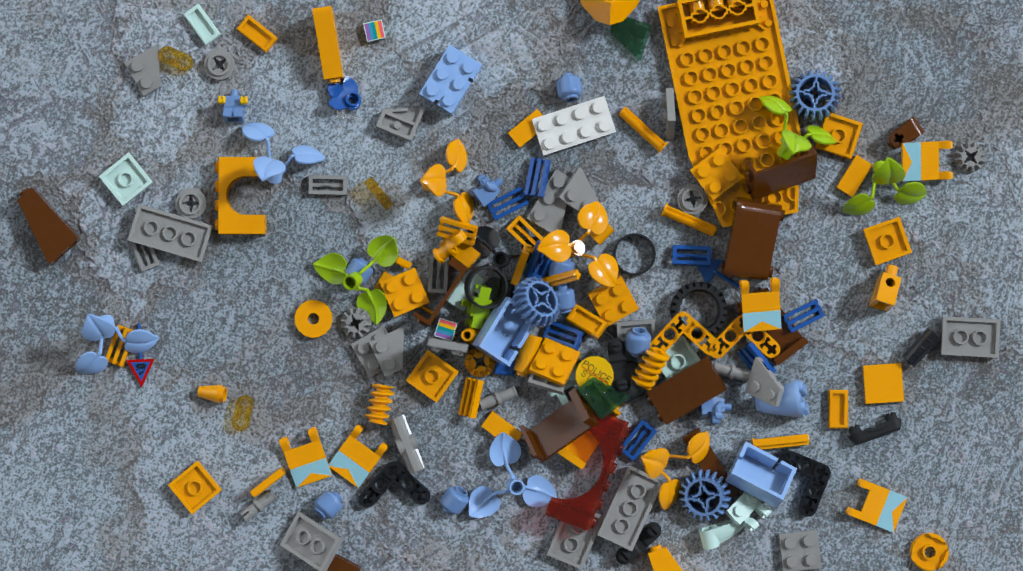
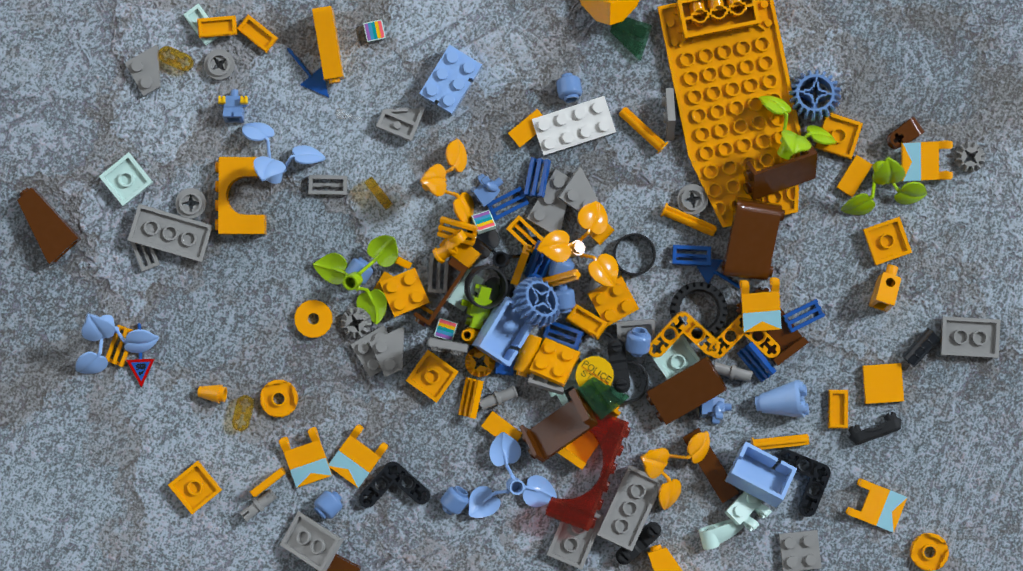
(217, 26): none -> light orange tile
(290, 398): none -> light orange tile
(315, 81): none -> blue piece
(342, 93): blue plate -> none
(380, 403): light orange piece -> none
(407, 444): light grey piece -> none
(484, 221): none -> tile
(647, 427): blue tile -> none
(651, 368): light orange piece -> none
(703, 487): medium blue gear -> none
(716, 173): light orange plate -> none
(763, 384): light grey wing -> none

